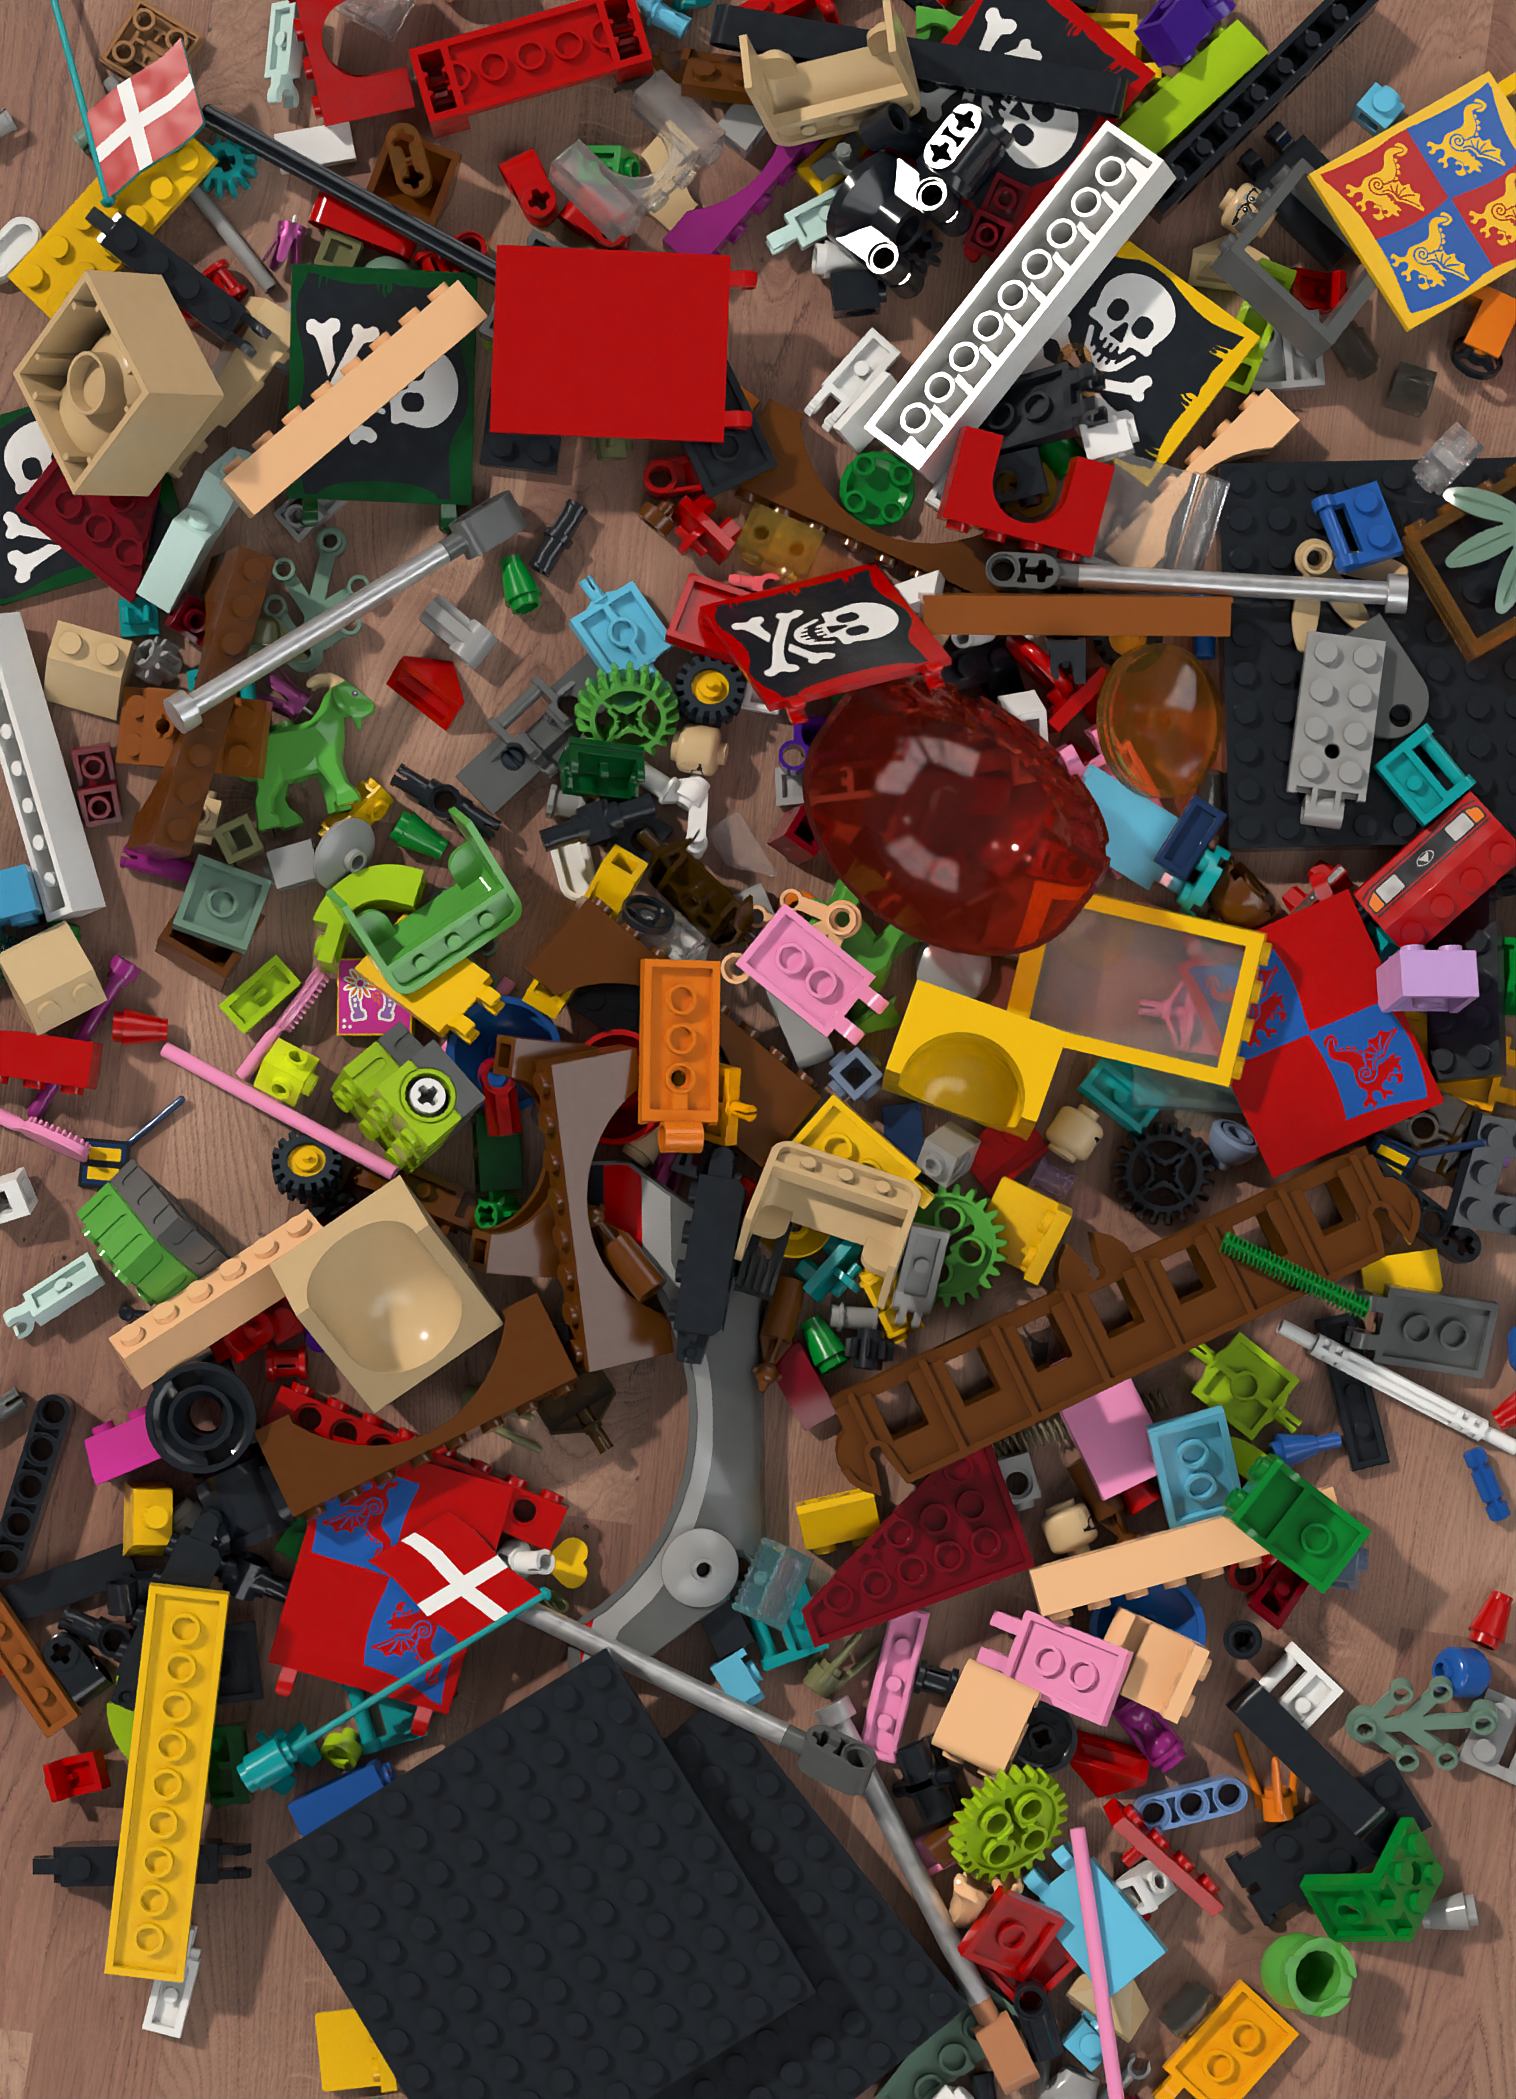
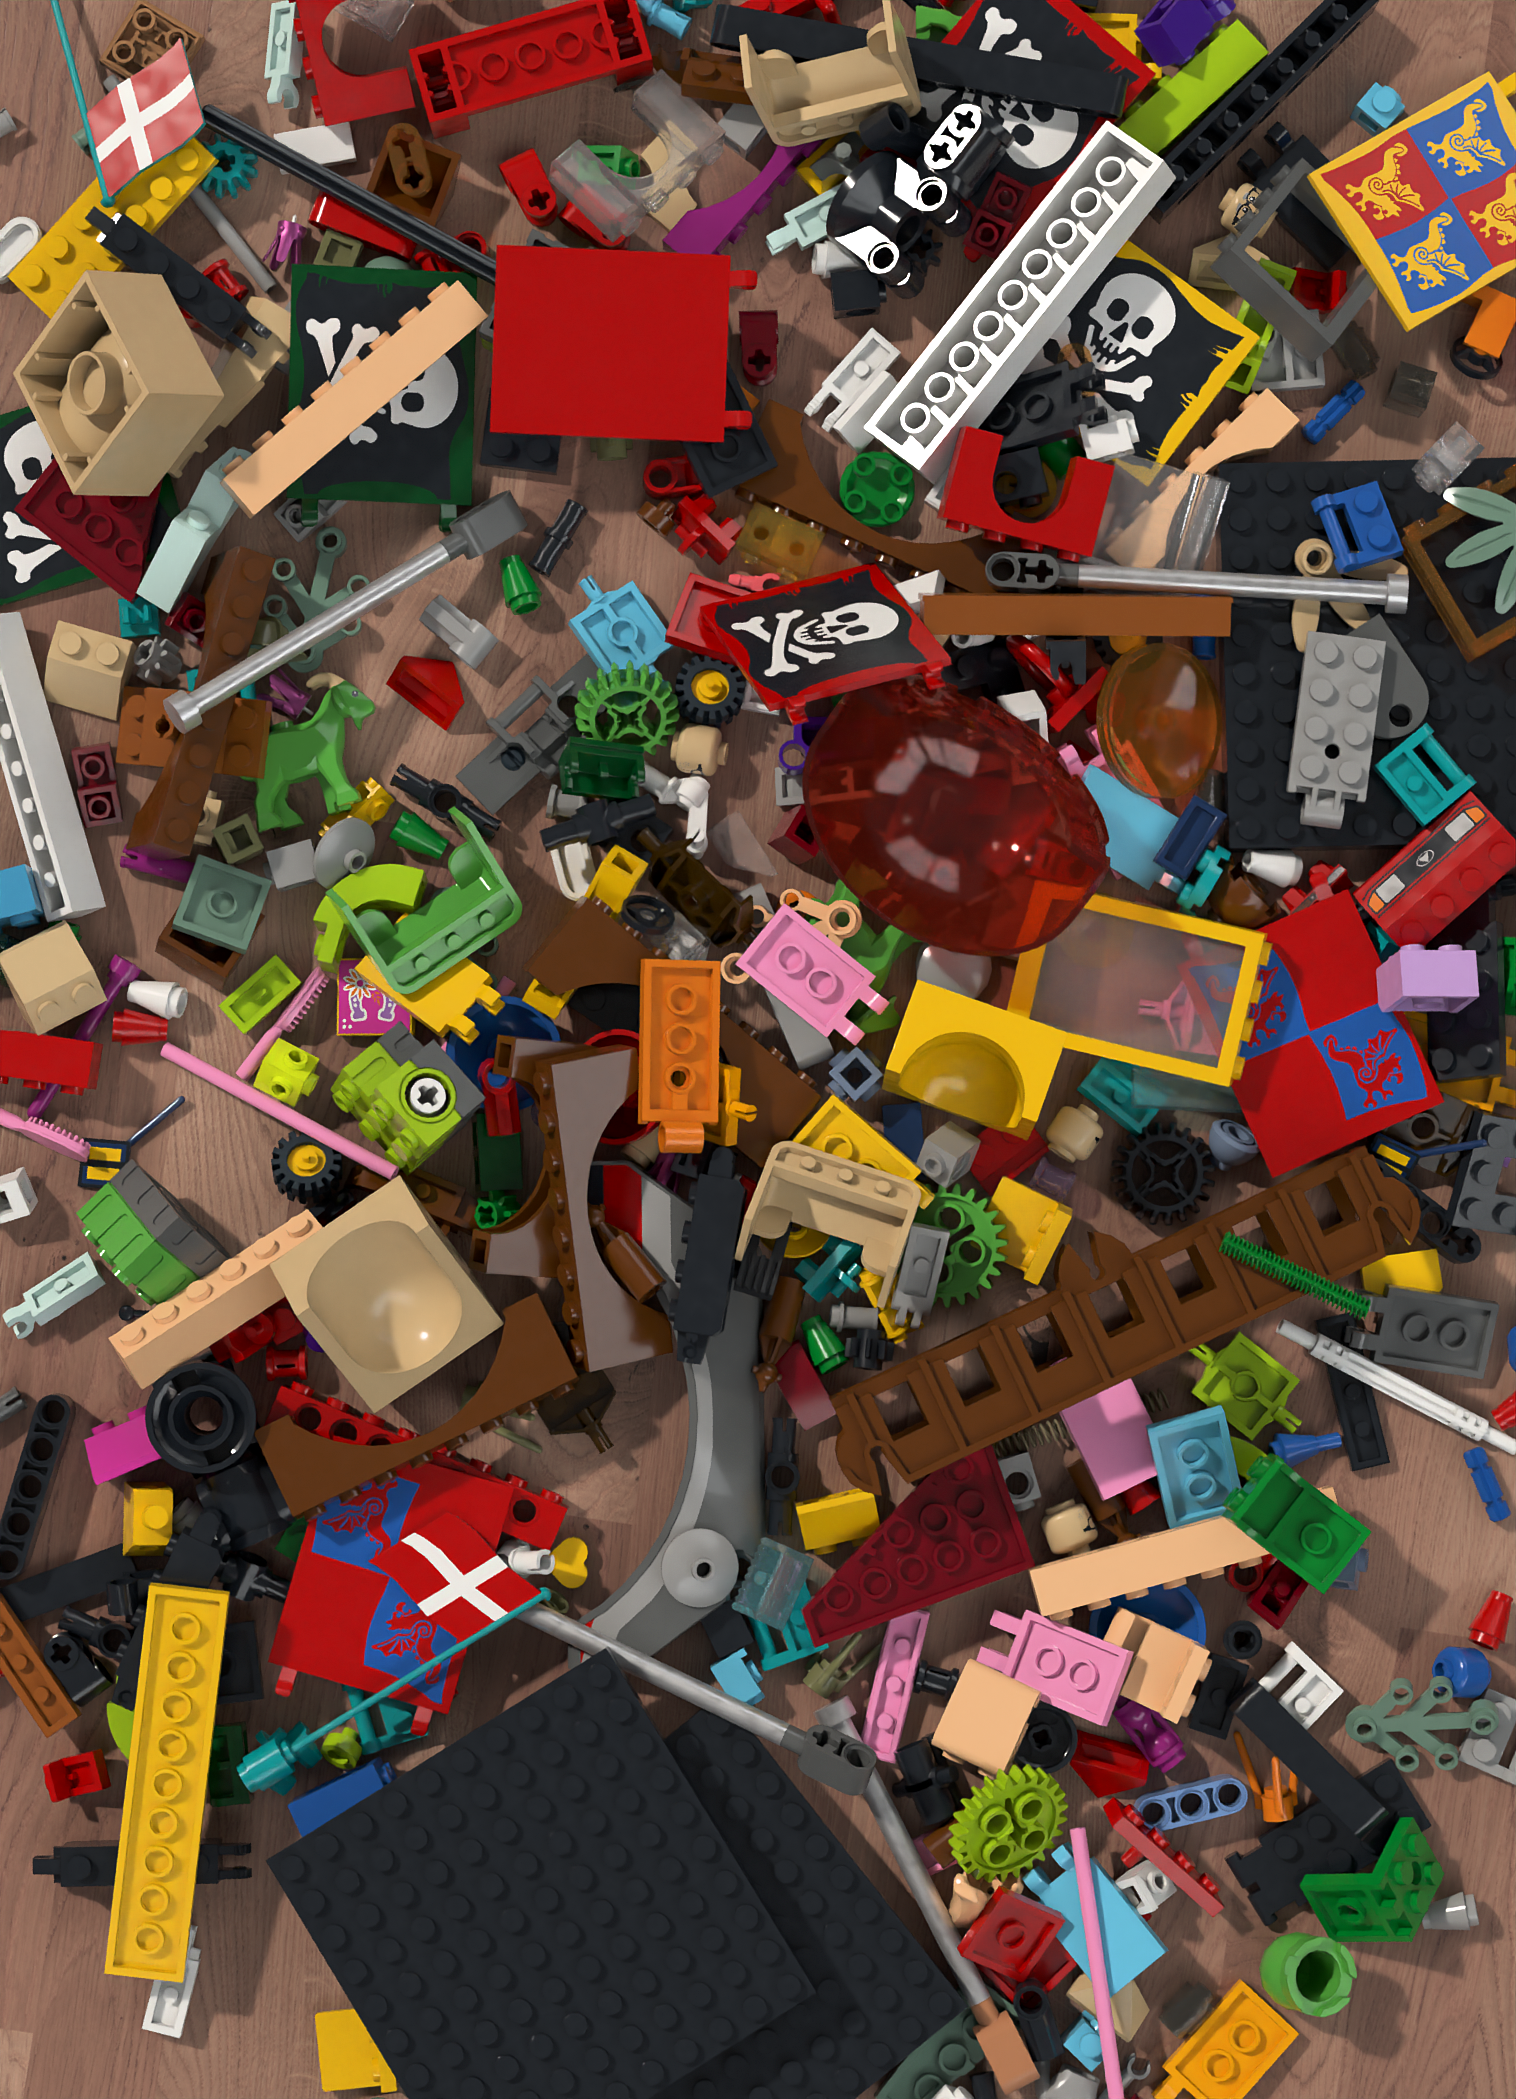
(159, 997): none -> white cone
(759, 341): none -> dark red piece
(782, 1497): none -> black pin
(1221, 1684): none -> black plate
(1275, 866): none -> white cone
(1333, 412): none -> blue axle

